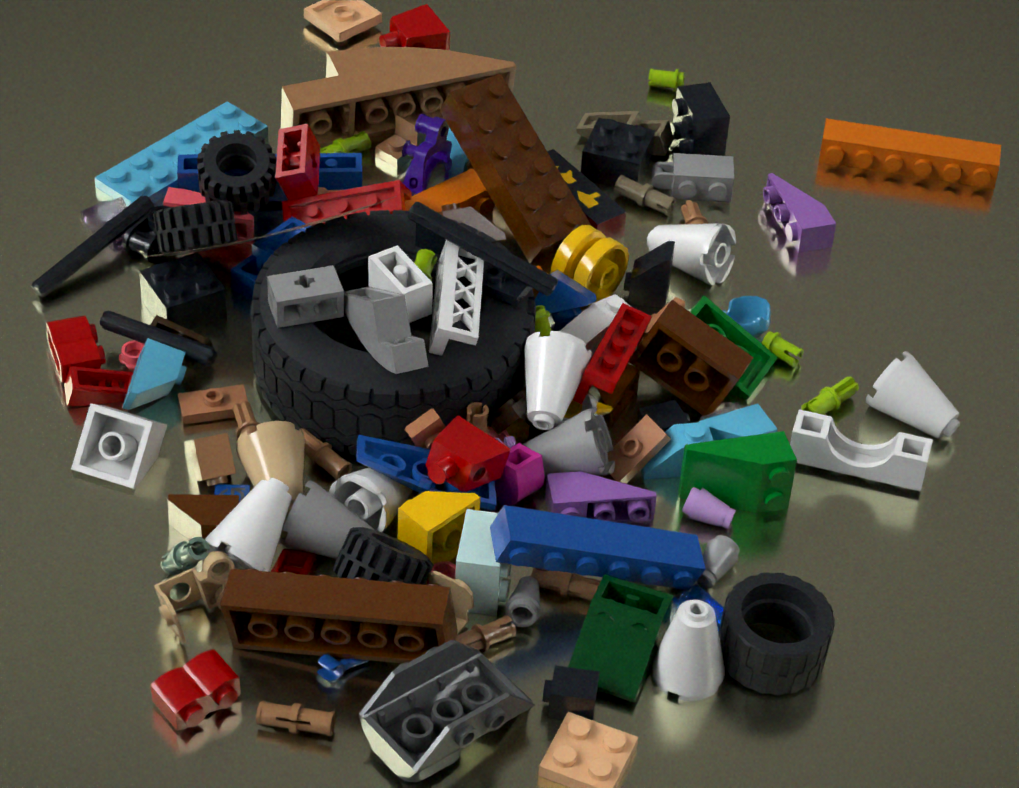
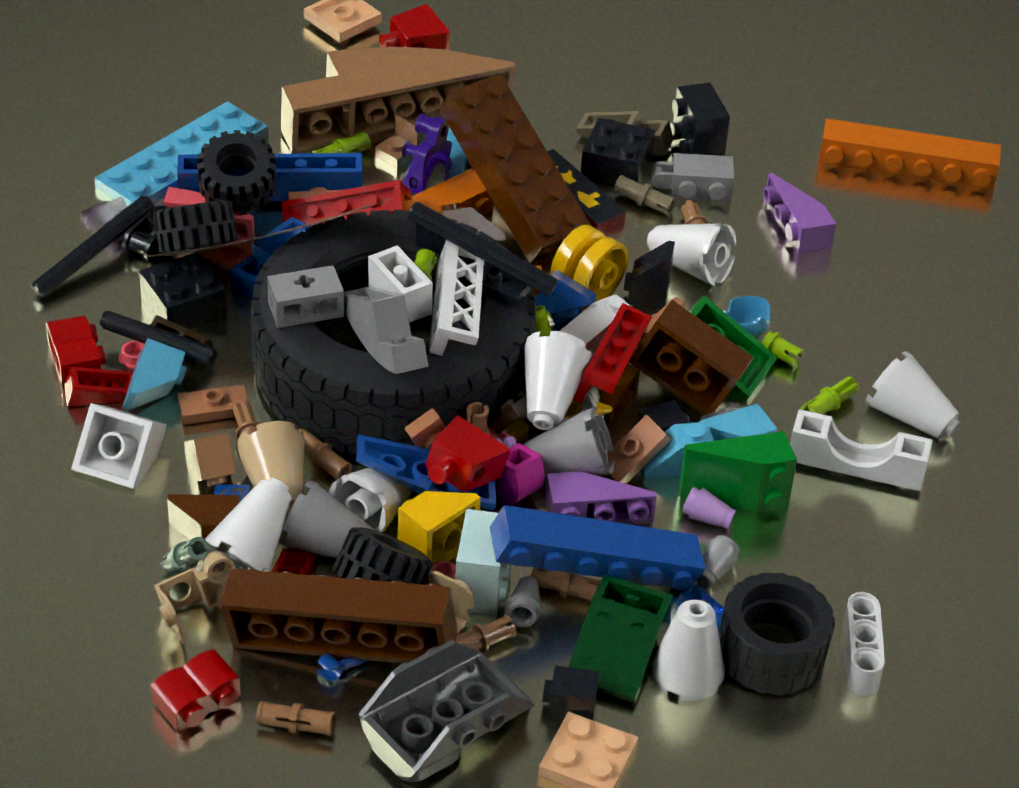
(298, 161): red brick -> none
(666, 79): lime pin -> none
(863, 644): none -> white beam

